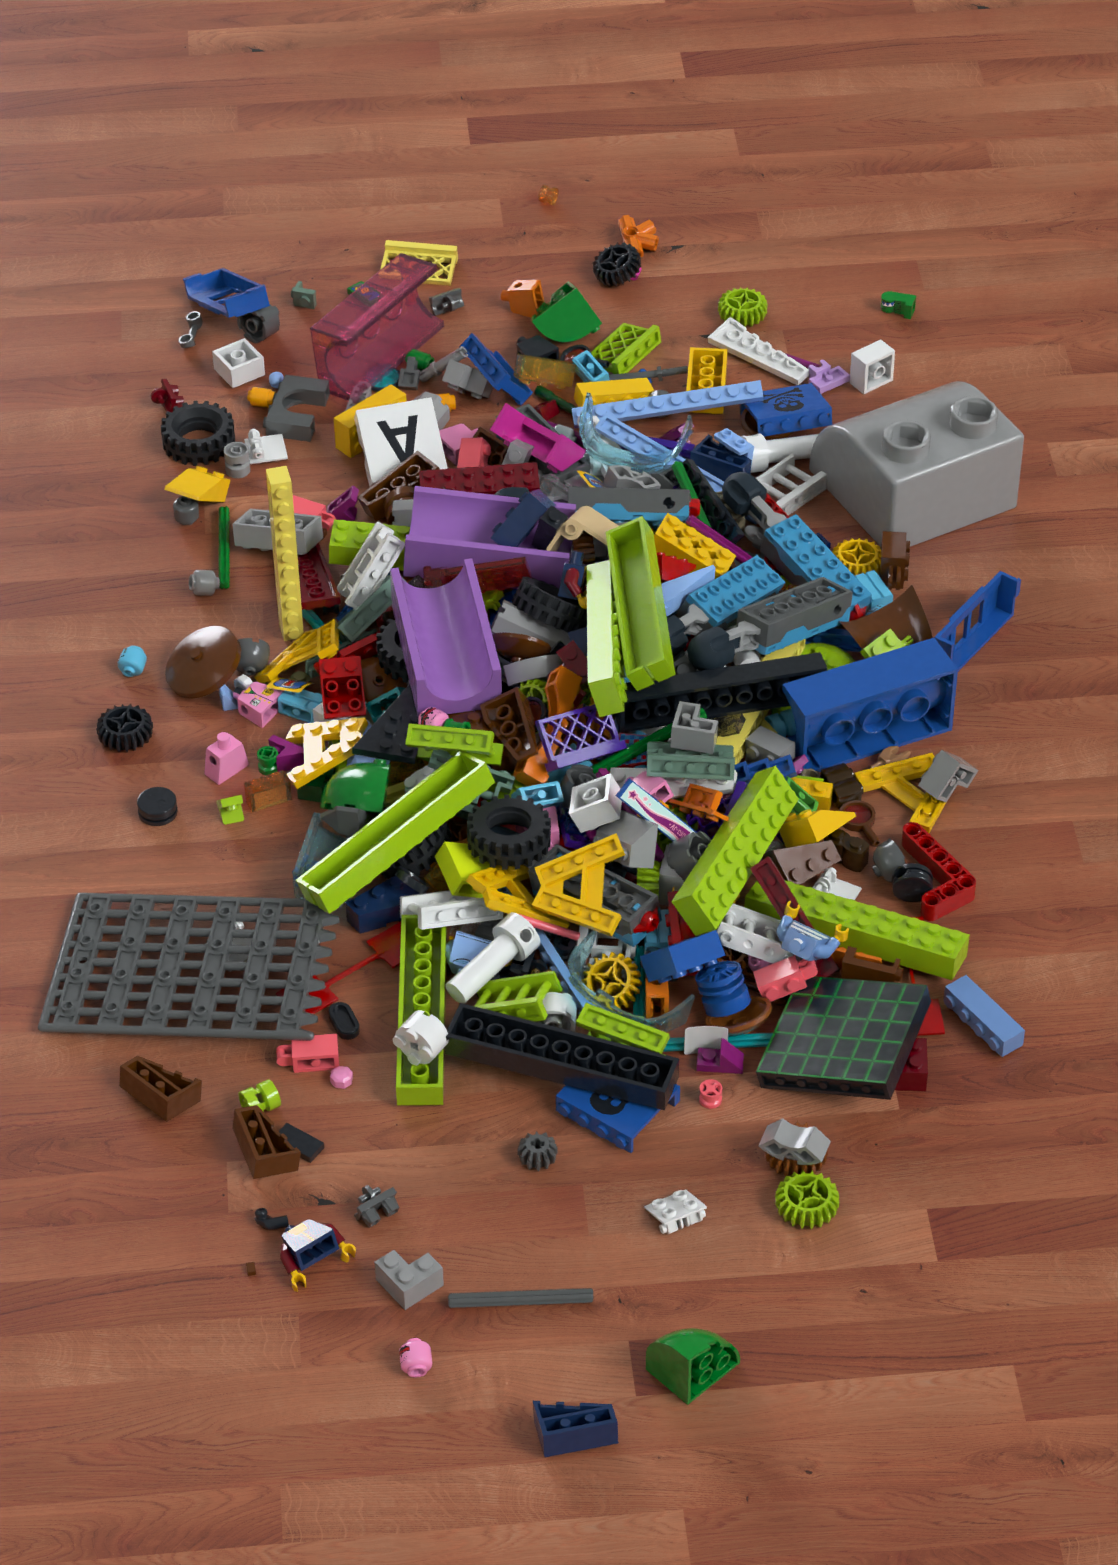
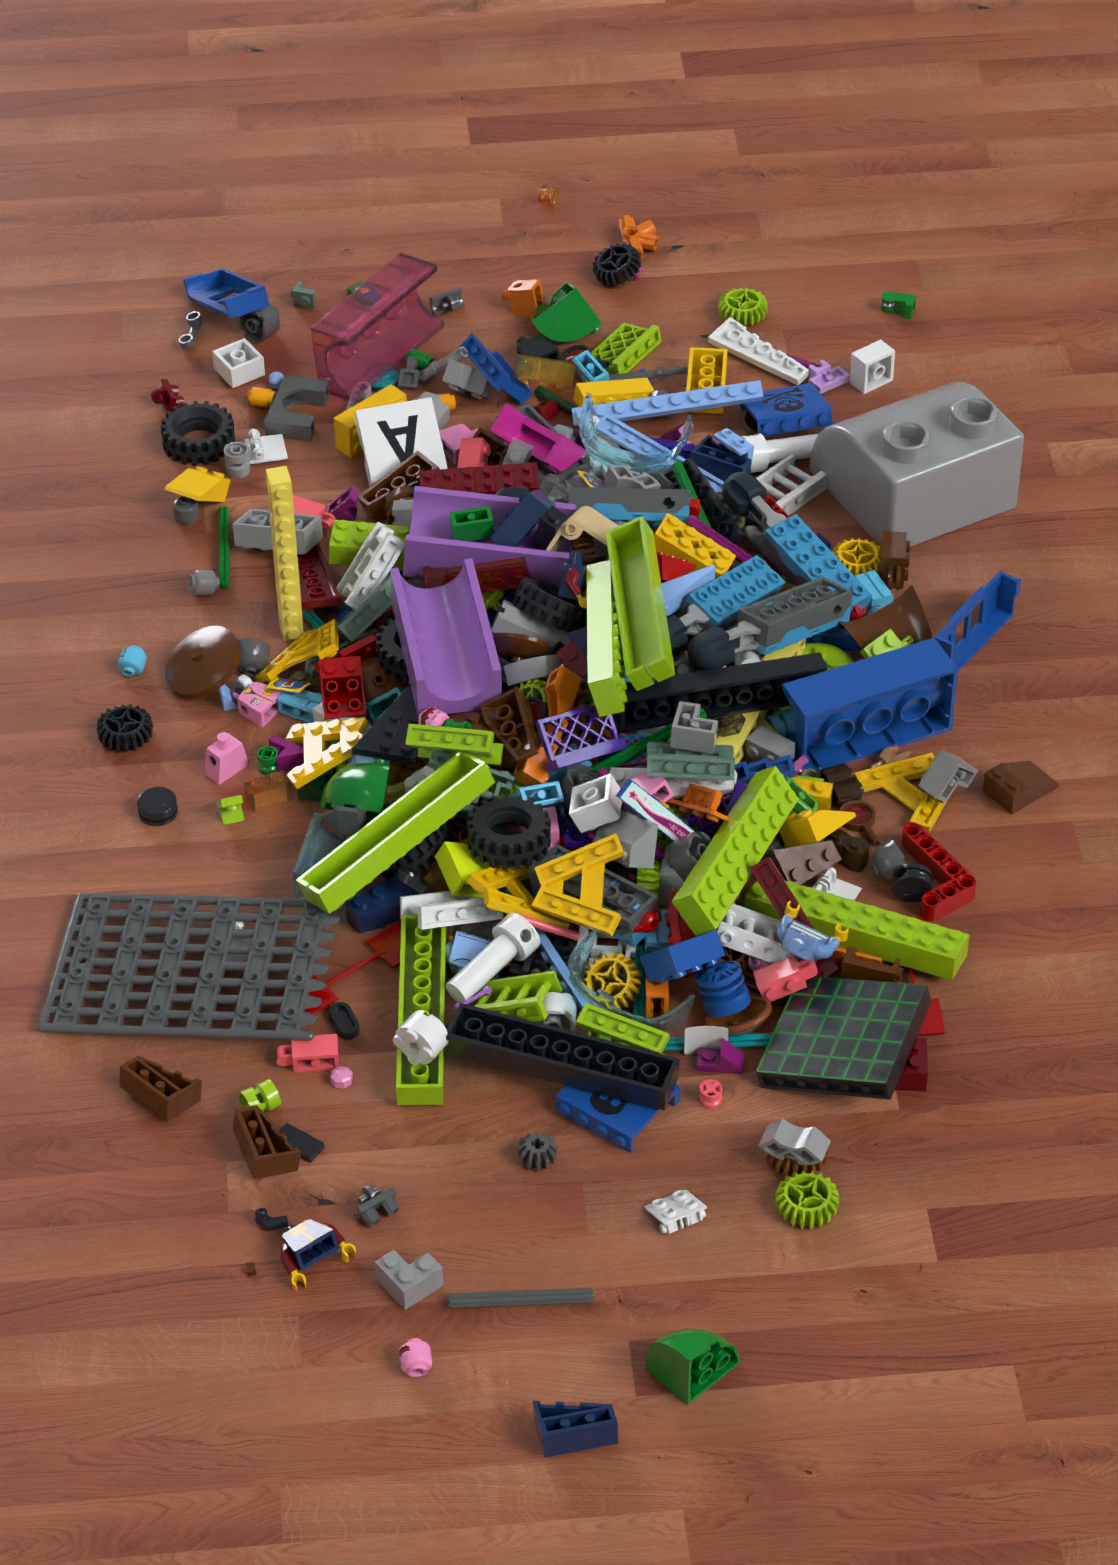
(428, 252): light yellow fence -> none
(471, 524): none -> green brick
(485, 991): none -> medium lavender hinge
(984, 1016): medium blue brick -> none
(1017, 784): none -> reddish brown slope

